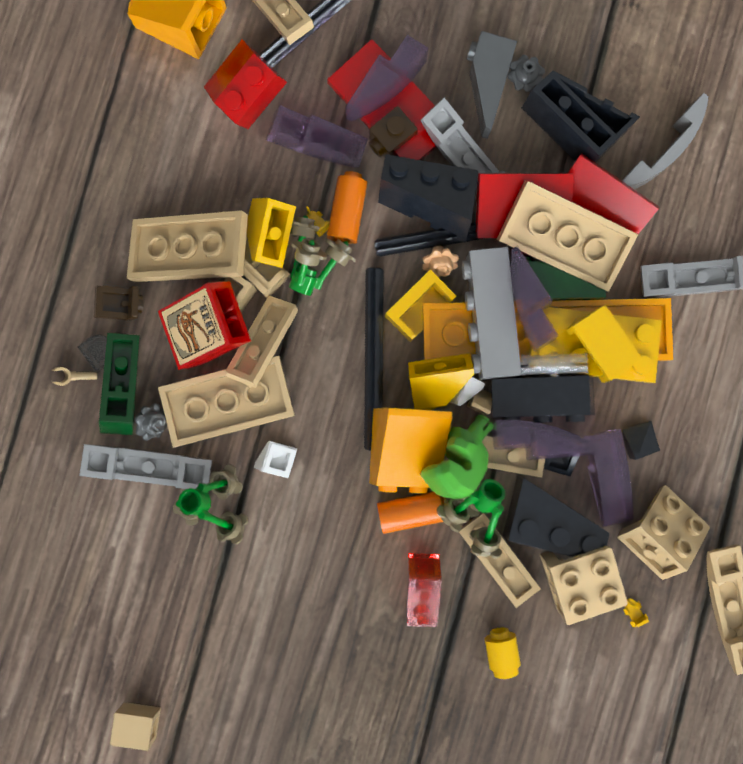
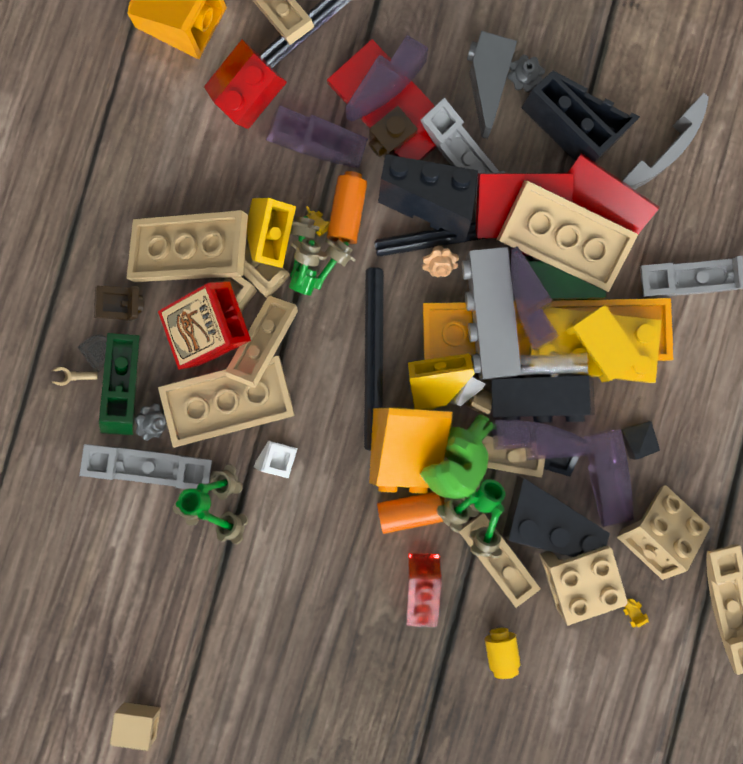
(408, 313): yellow panel -> none

